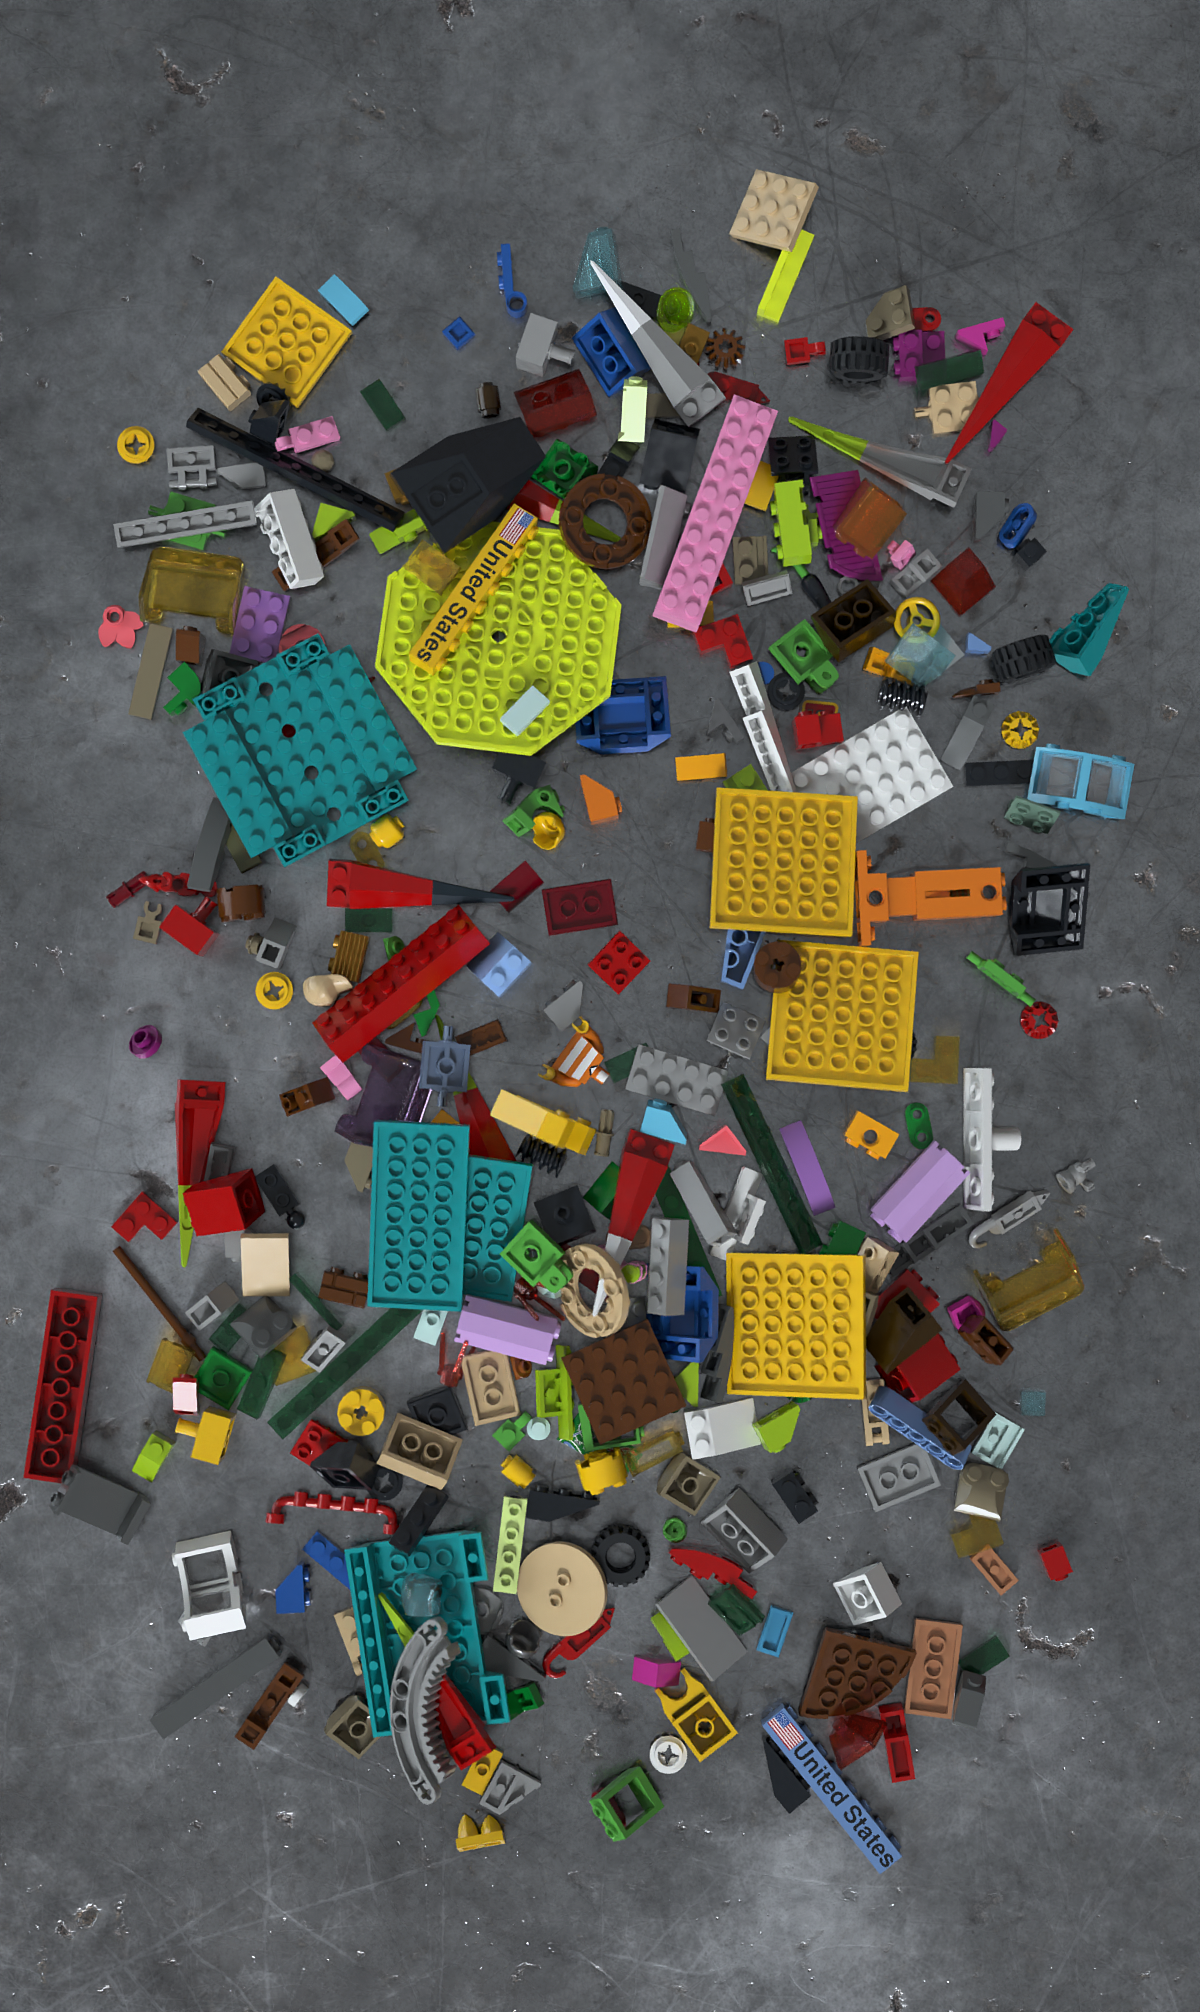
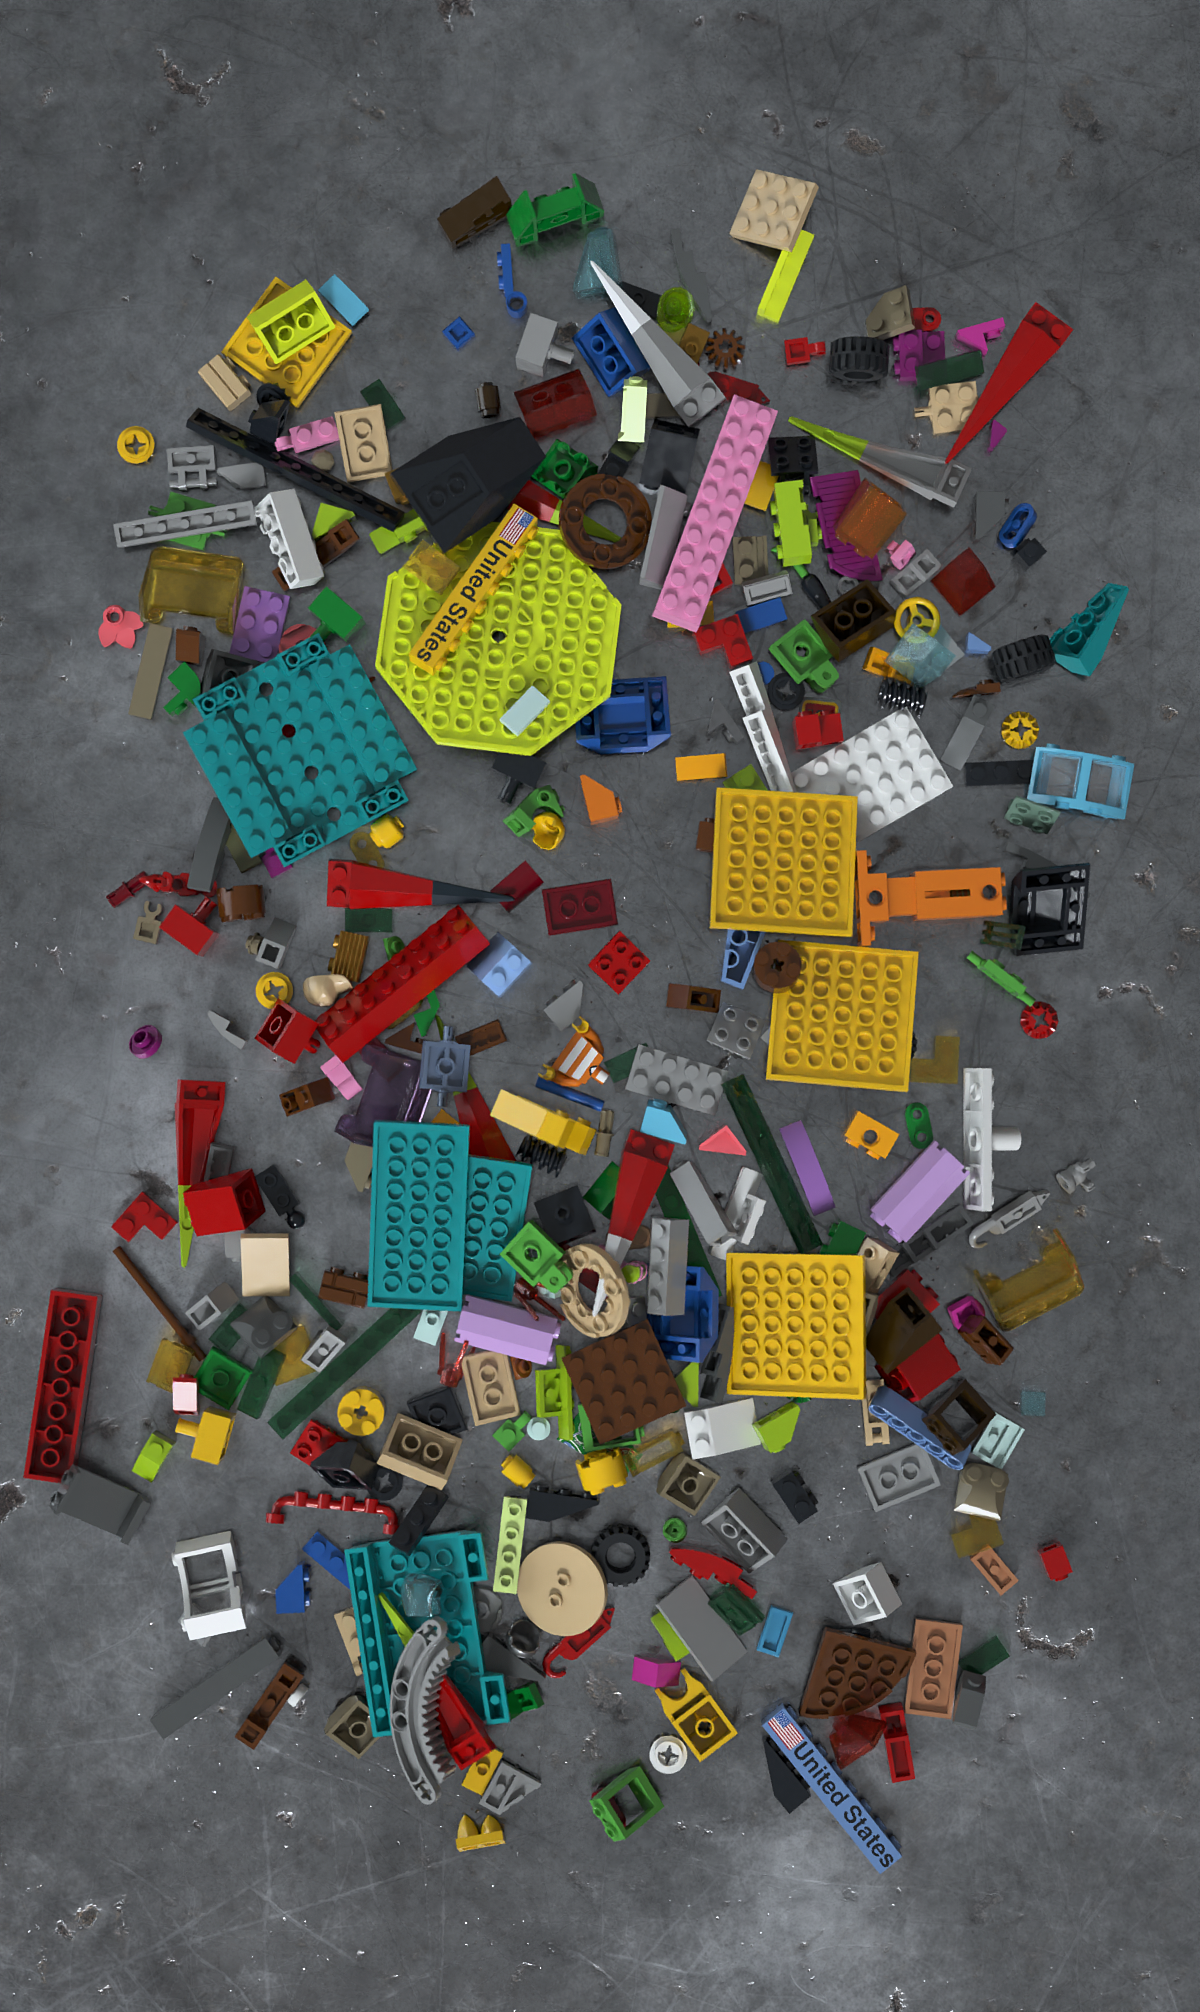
(222, 1025): none -> light grey slope
(274, 864): none -> magenta plate
(288, 1032): none -> red brick
(291, 321): none -> neon yellow slope
(335, 617): none -> green brick
(363, 442): none -> tan tile
(475, 212): none -> dark brown wedge
(546, 212): none -> green wedge
(570, 1094): none -> blue piece
(762, 615): none -> blue tile
(989, 933): none -> clear green tile

